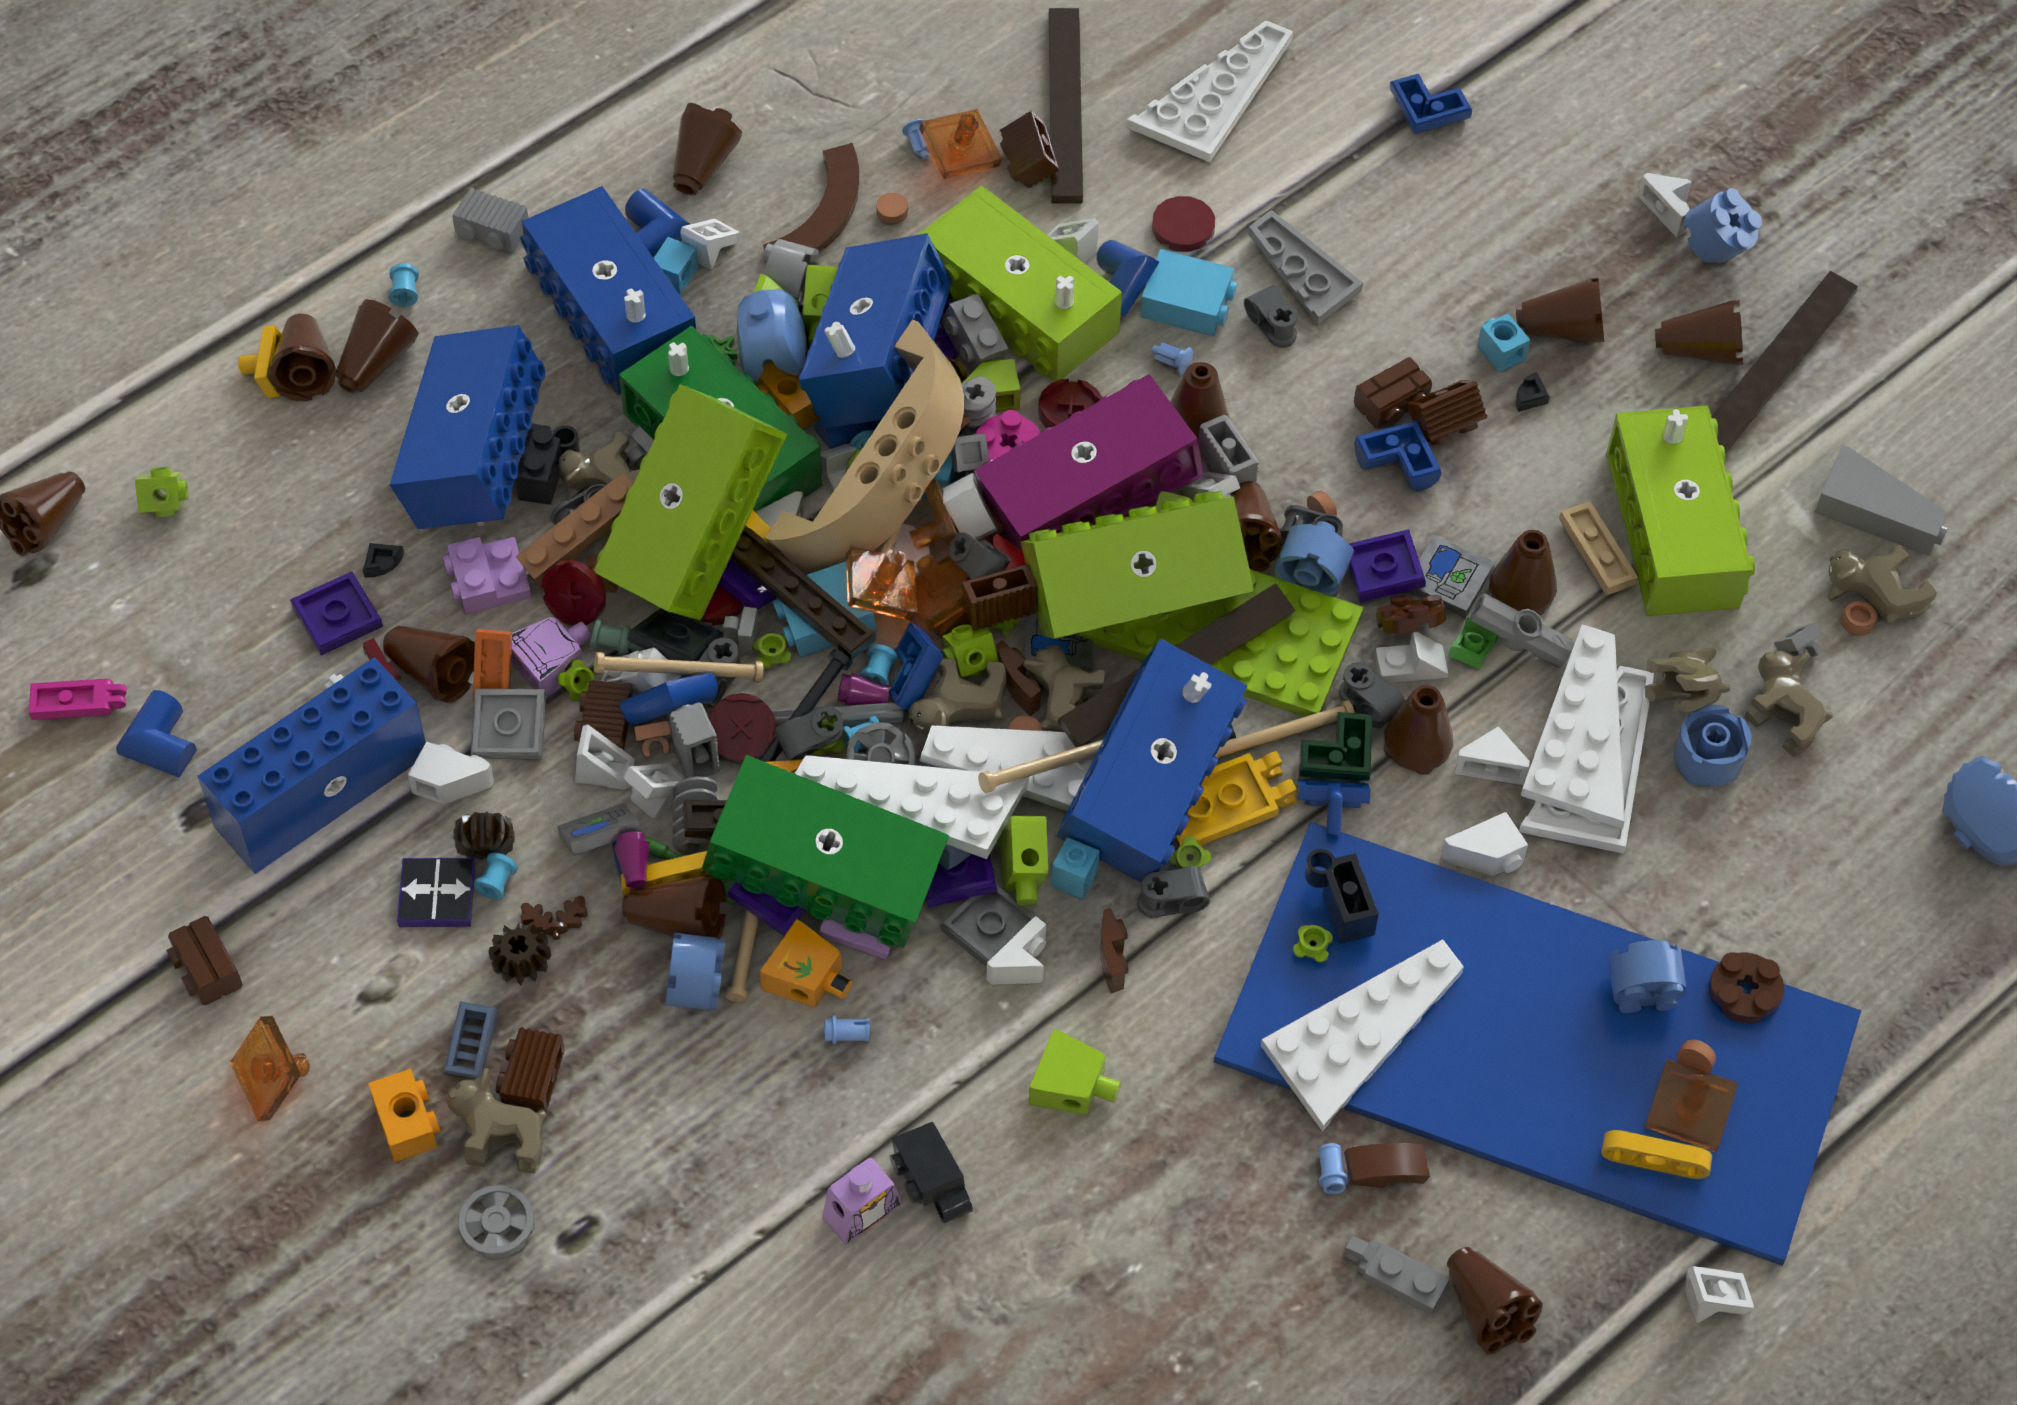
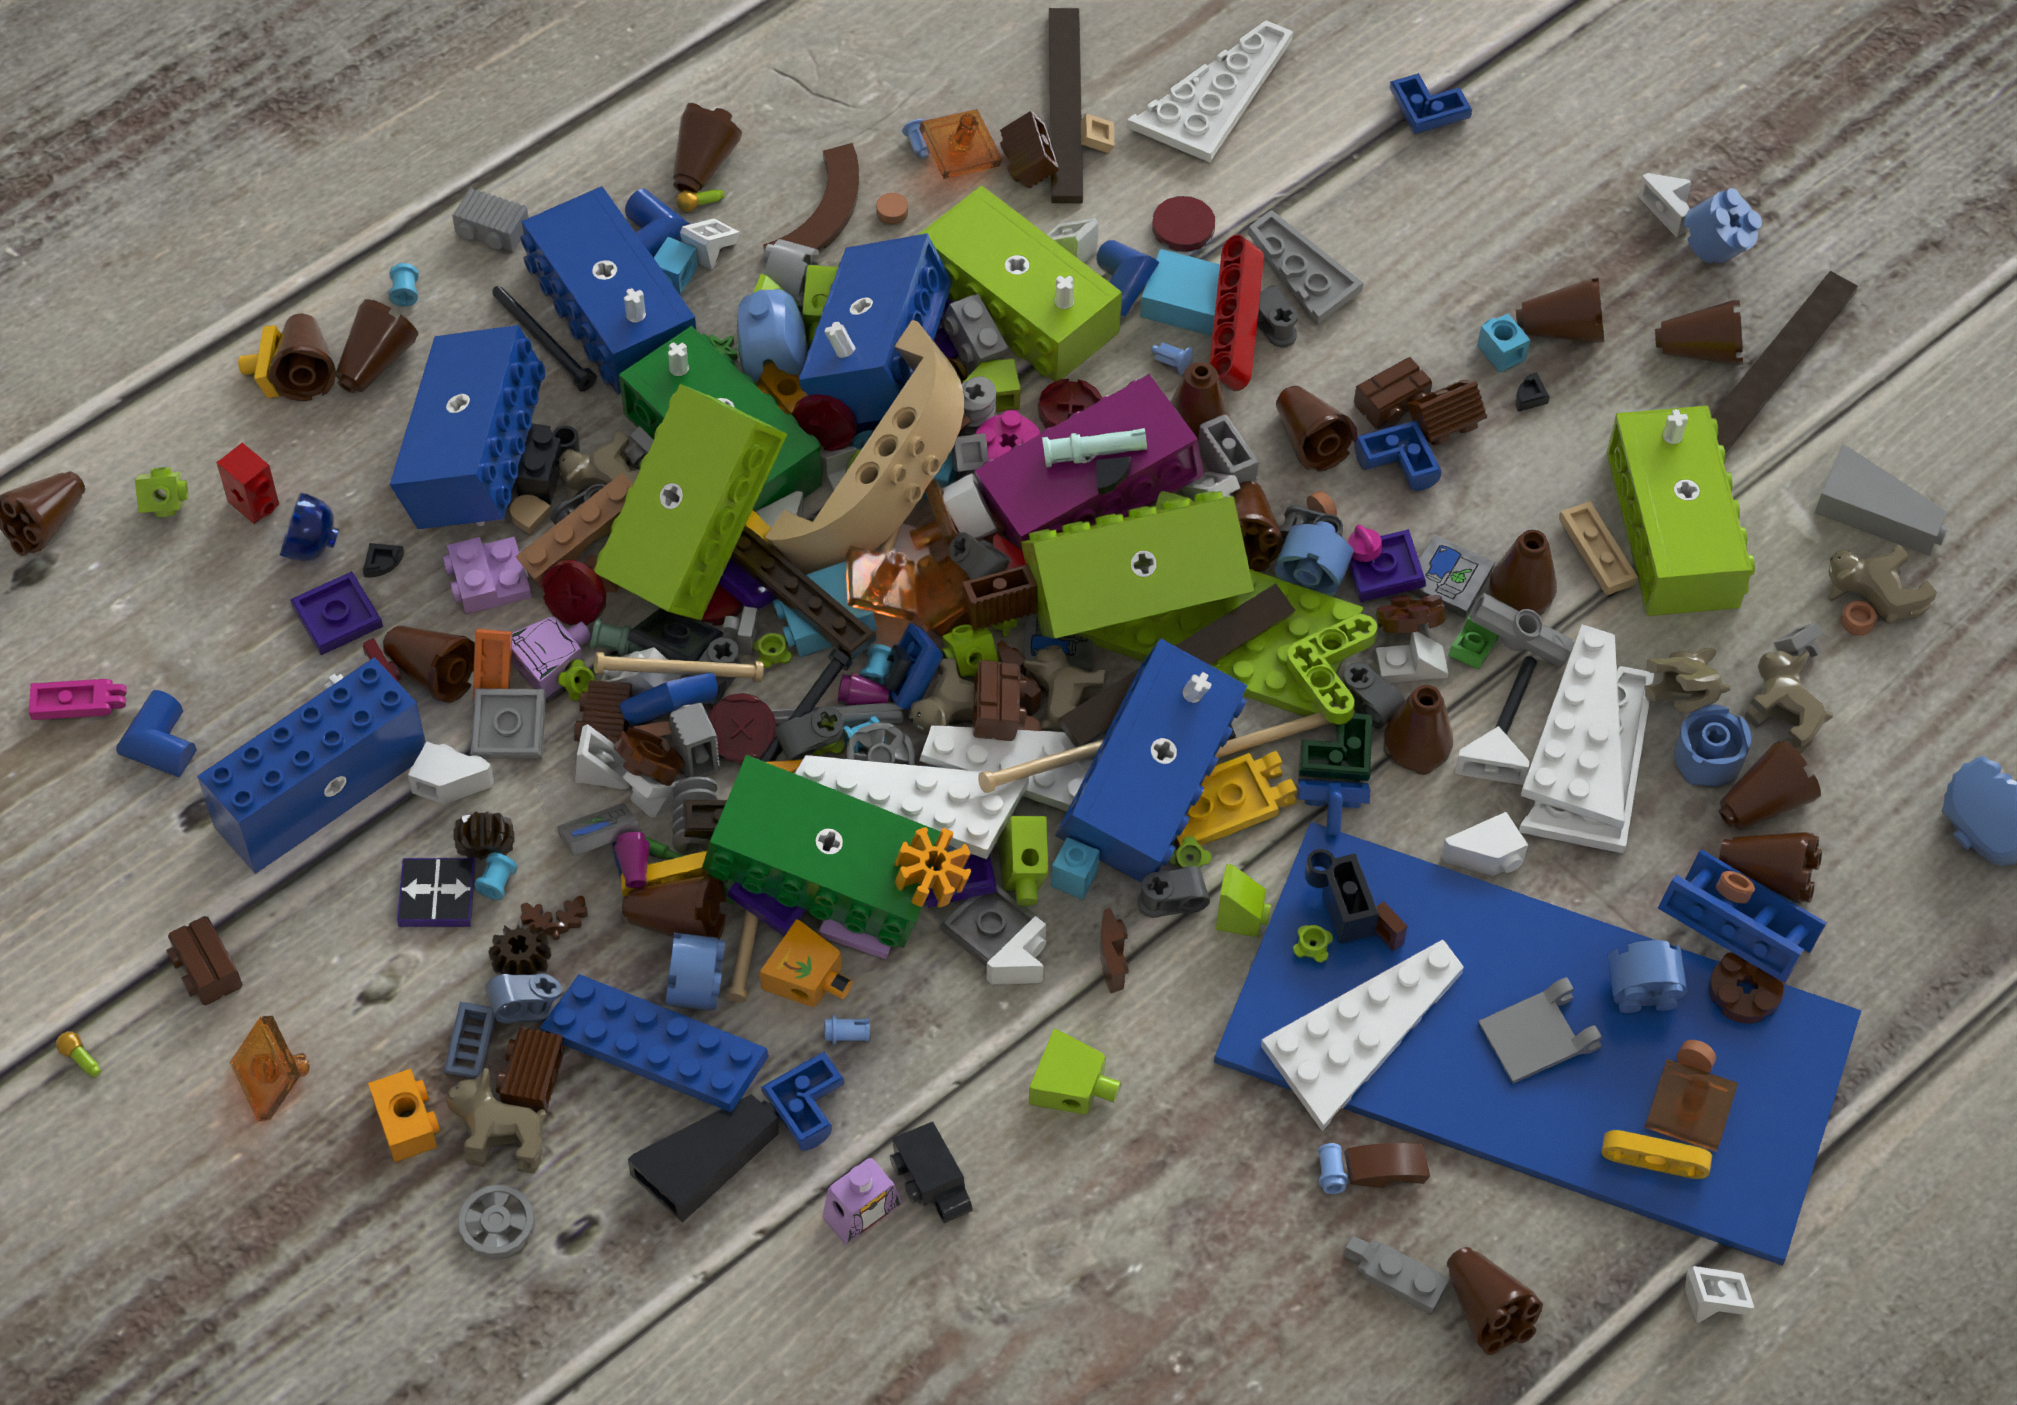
(70, 1045): none -> piece
(248, 483): none -> red brick
(309, 529): none -> clear blue cylinder
(519, 999): none -> sand blue piece
(528, 512): none -> tan tile
(583, 378): none -> black bar
(645, 756): none -> reddish brown plate
(656, 1042): none -> blue plate
(689, 200): none -> piece
(703, 1156): none -> black slope
(795, 1096): none -> blue brick
(827, 420): none -> dark red tile
(898, 669): none -> black tile
(950, 865): none -> light orange gear
(998, 700): none -> reddish brown brick
(1076, 447): none -> light aqua pin
(1097, 133): none -> tan tile
(1111, 473): none -> black tile
(1236, 312): none -> red beam
(1241, 904): none -> lime slope
(1315, 428): none -> reddish brown cone
(1321, 658): none -> lime beam
(1366, 544): none -> dark pink tile
(1390, 927): none -> reddish brown tile
(1516, 694): none -> black bar
(1535, 1033): none -> light grey flag
(1735, 887): none -> nougat tile
(1763, 931): none -> blue fence
(1770, 788): none -> reddish brown cone
(1777, 861): none -> reddish brown cone

